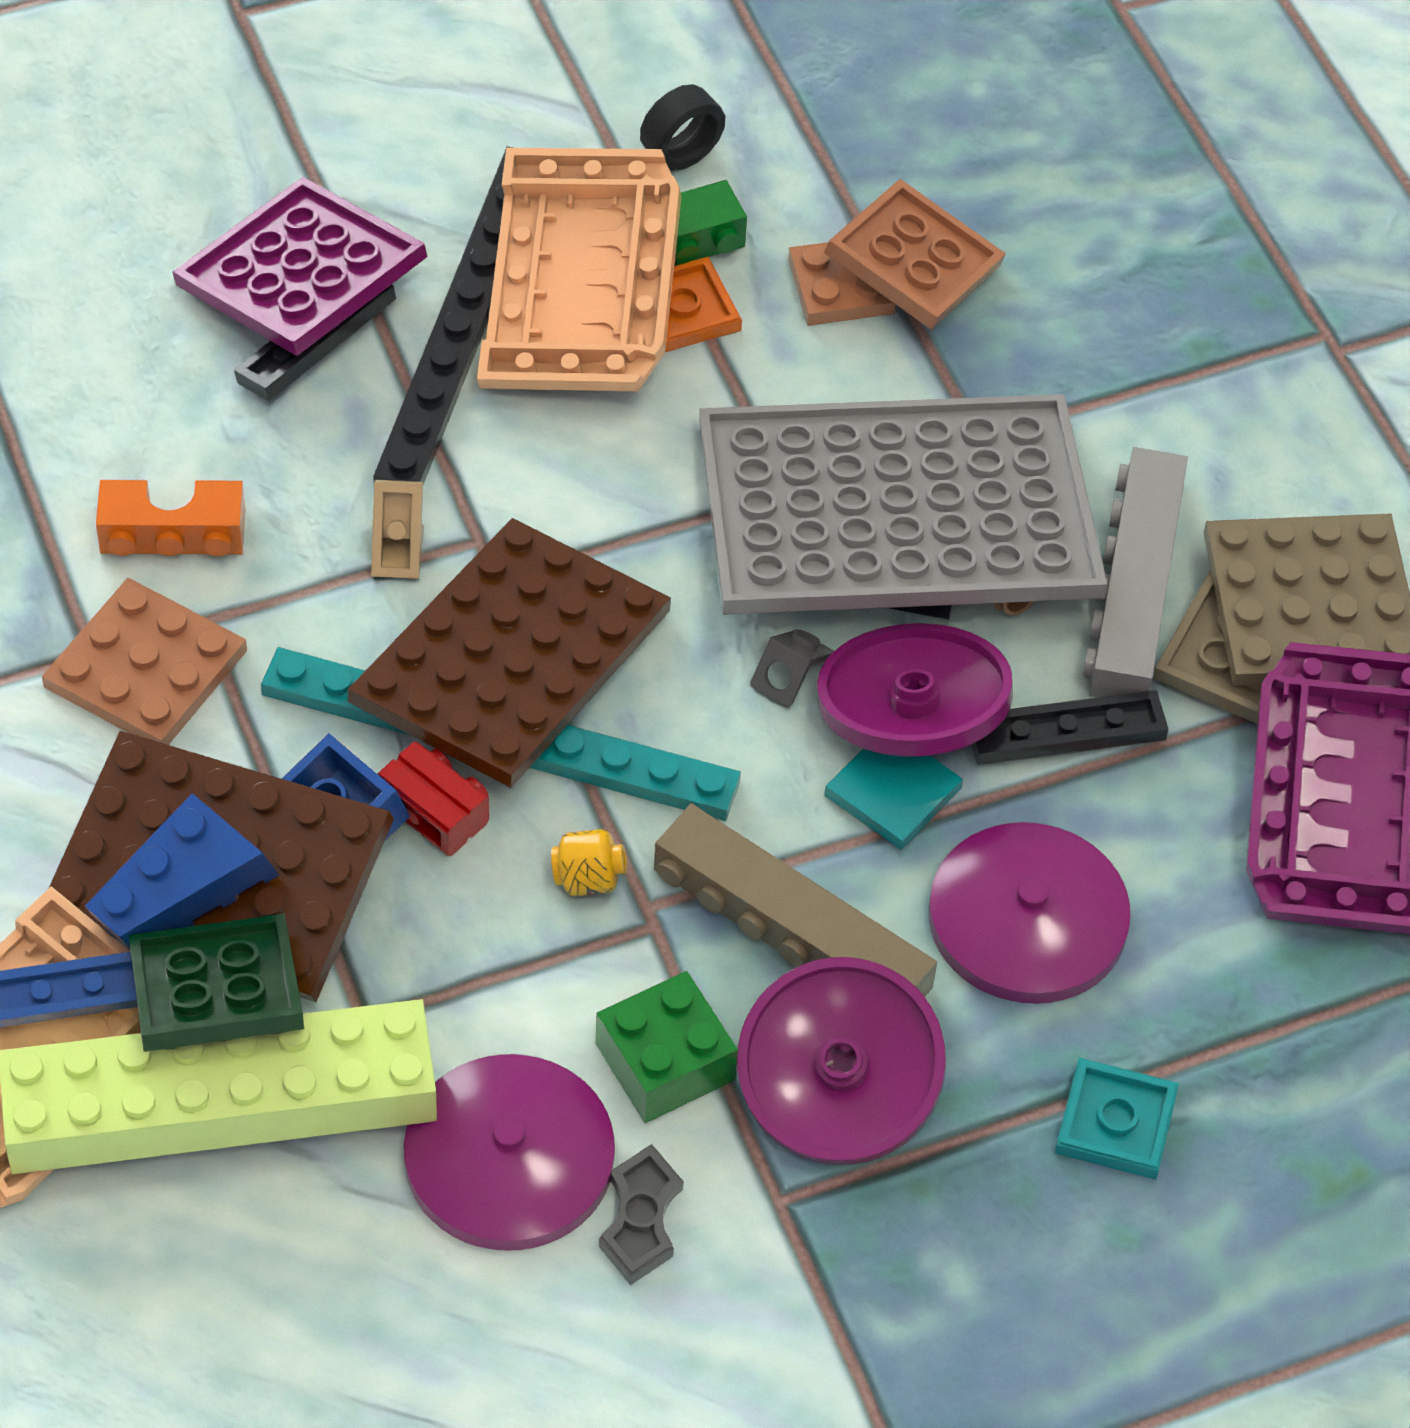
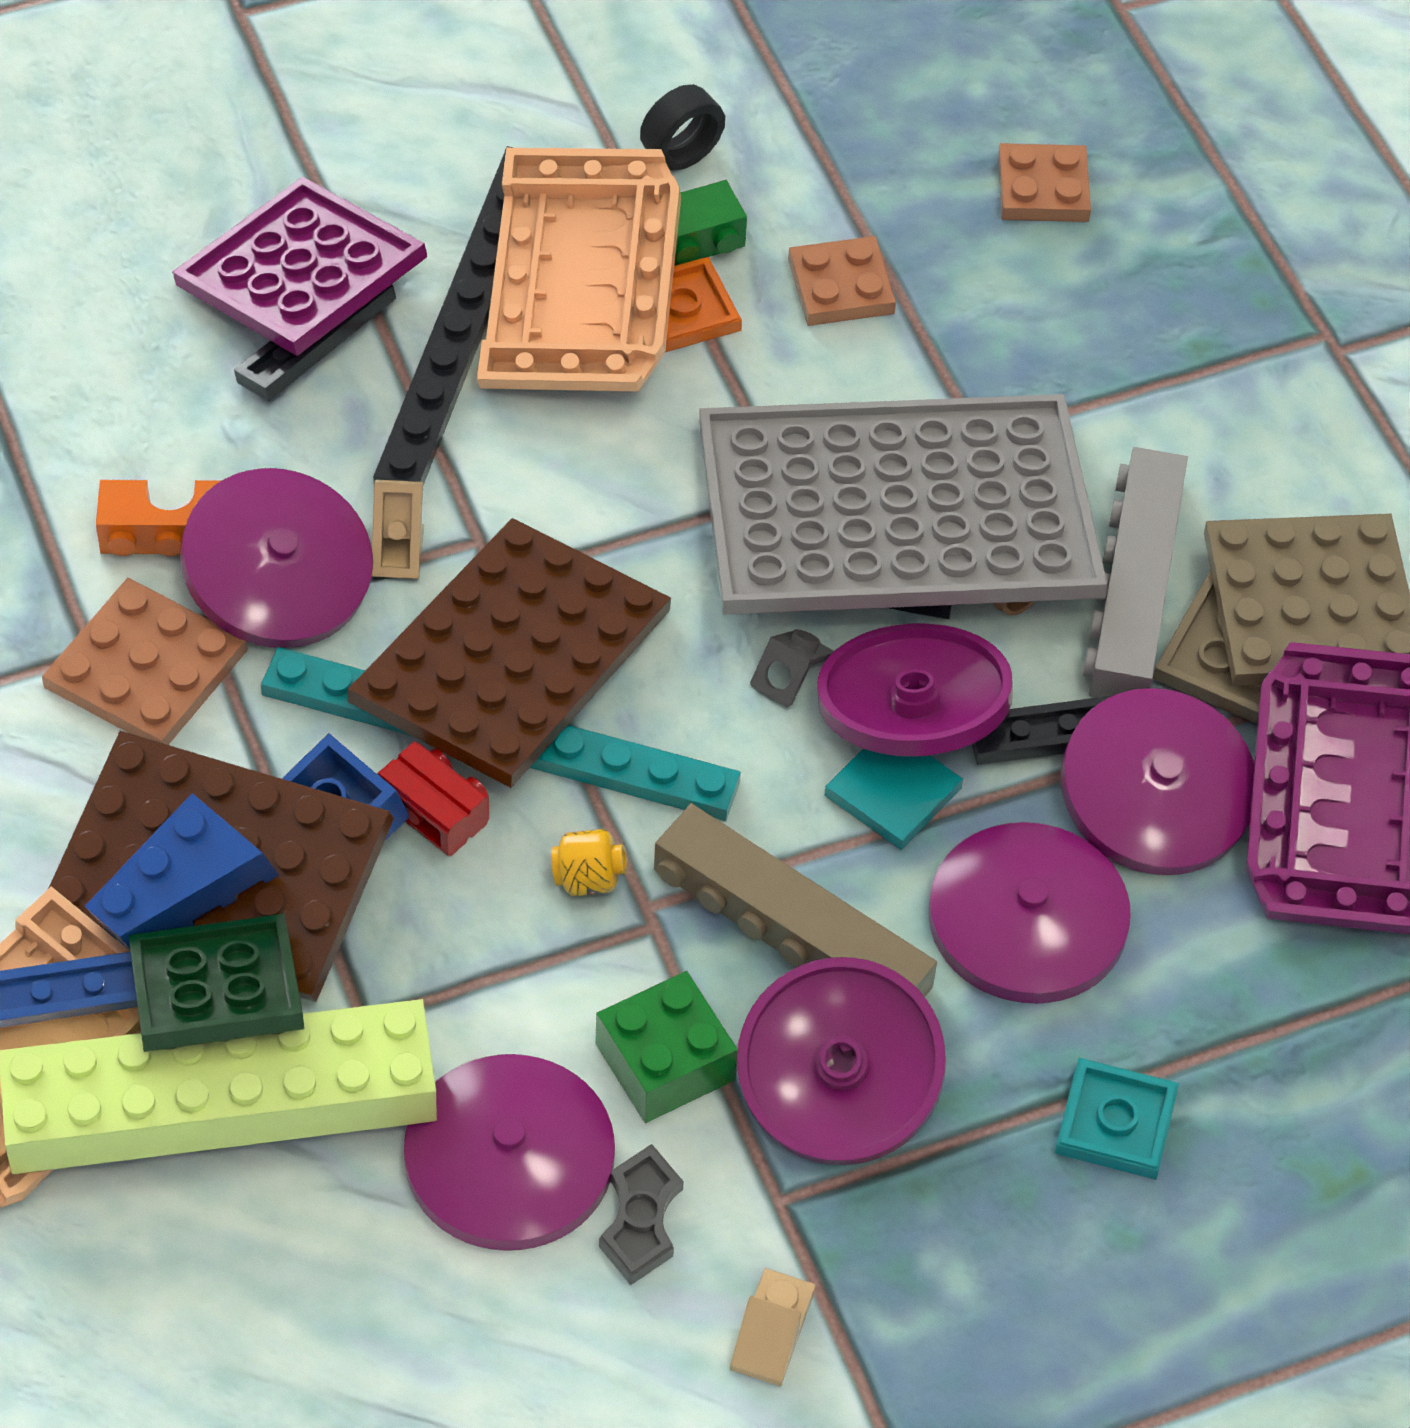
(276, 558): none -> magenta dish
(772, 1326): none -> tan slope
(915, 253): nougat plate -> none
(1044, 182): none -> nougat plate
(1158, 781): none -> magenta dish

